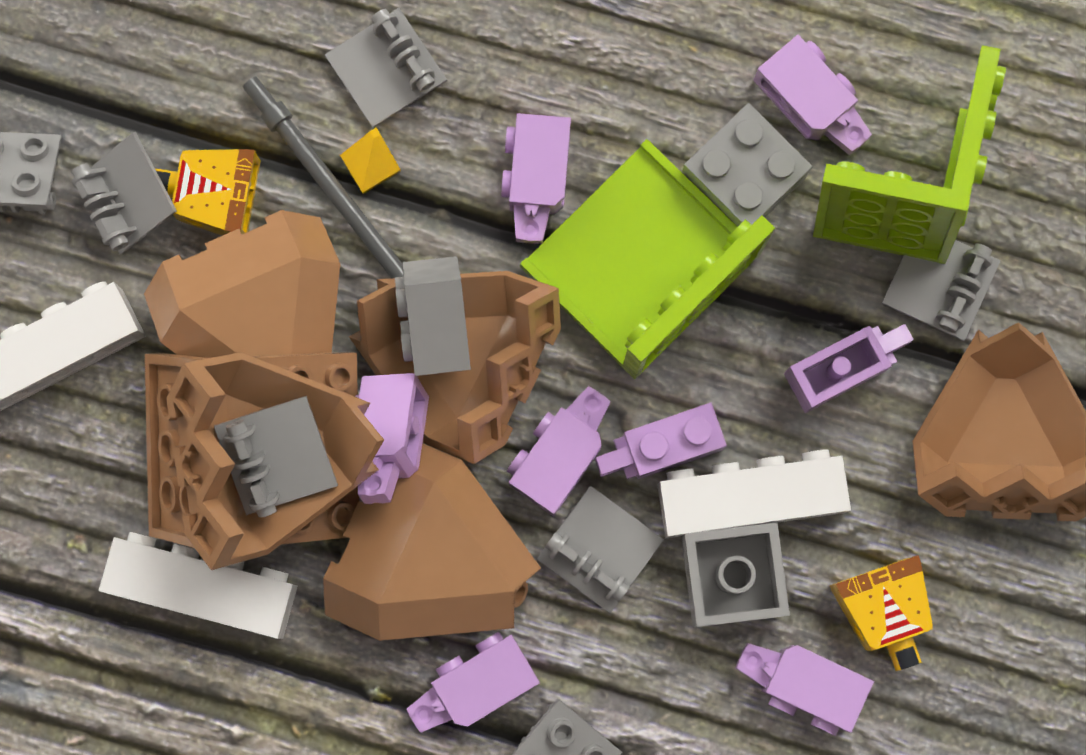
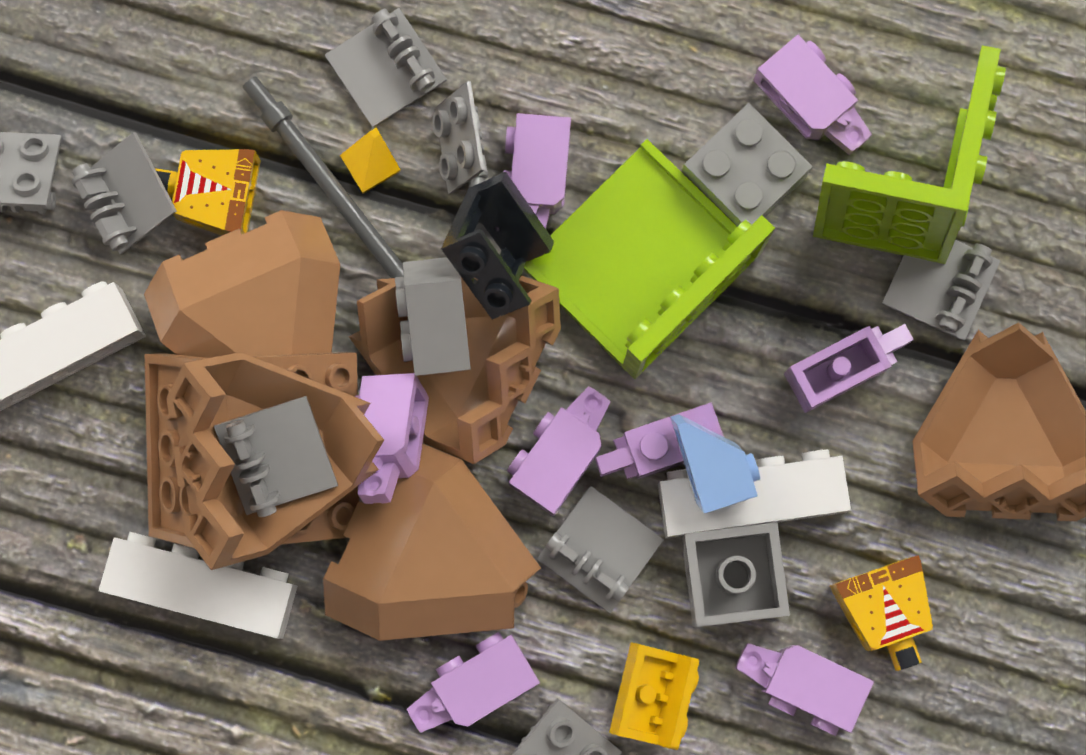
(458, 129): none -> light grey hinge
(514, 230): none -> black panel
(655, 696): none -> yellow bracket
(715, 466): none -> light blue slope

